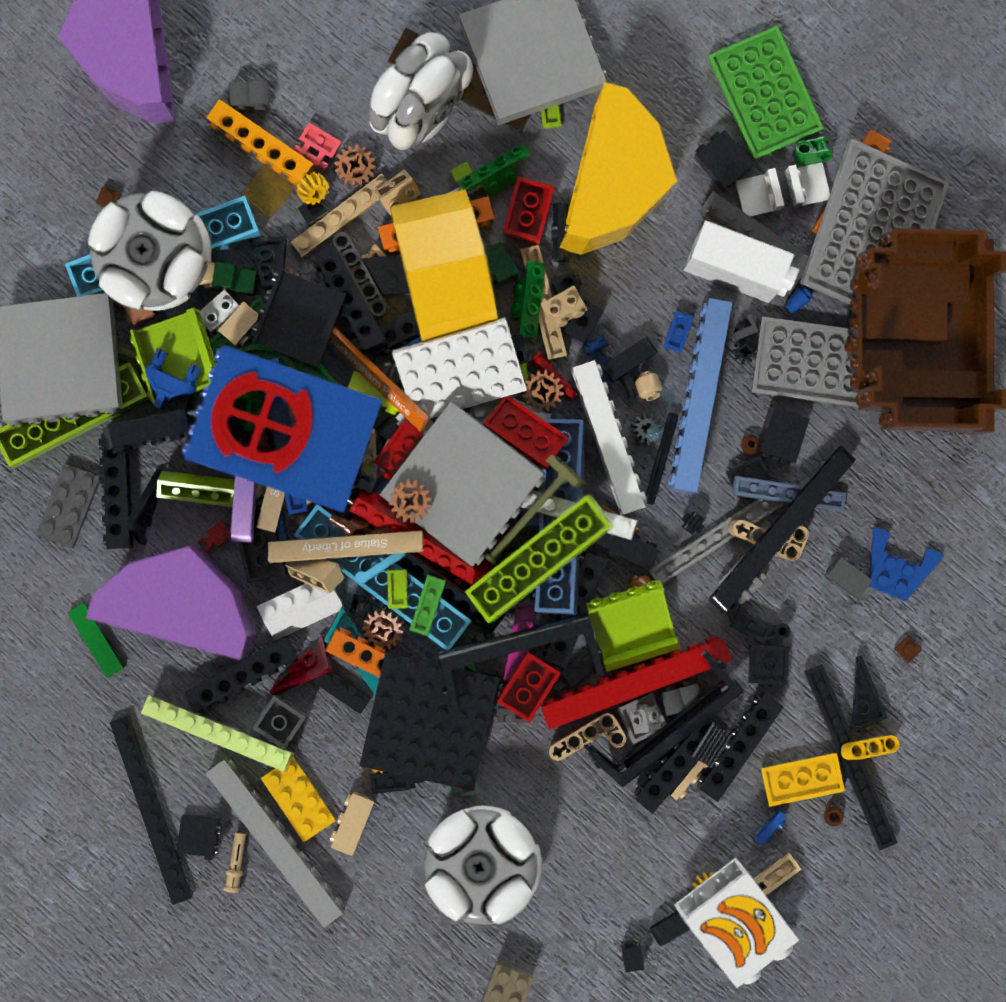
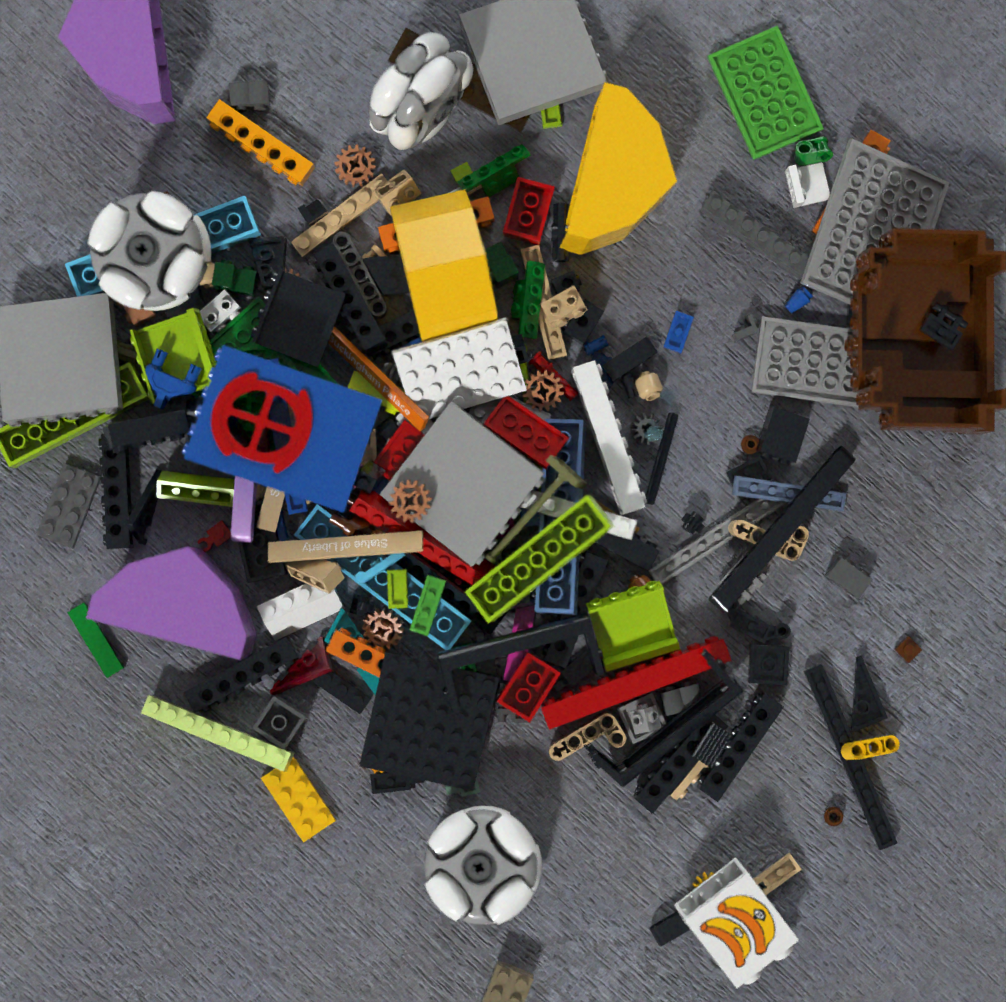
(107, 196): reddish brown plate -> none
(150, 810): black plate -> none
(199, 836): black bracket -> none
(239, 839): tan pin -> none
(240, 325): tan brick -> none
(268, 191): clear yellow tile -> none
(275, 842): light grey brick -> none
(312, 188): yellow gear -> none
(320, 141): coral plate -> none
(352, 823): tan brick -> none
(632, 956): black brick -> none
(701, 396): medium blue brick -> none
(723, 160): black brick -> none
(740, 355): black gear -> none
(741, 263): white brick -> none
(760, 194): white bracket -> none
(775, 822): blue plate -> none
(802, 779): yellow plate -> none
(894, 574): blue wing -> none
(941, 331): none -> black plate

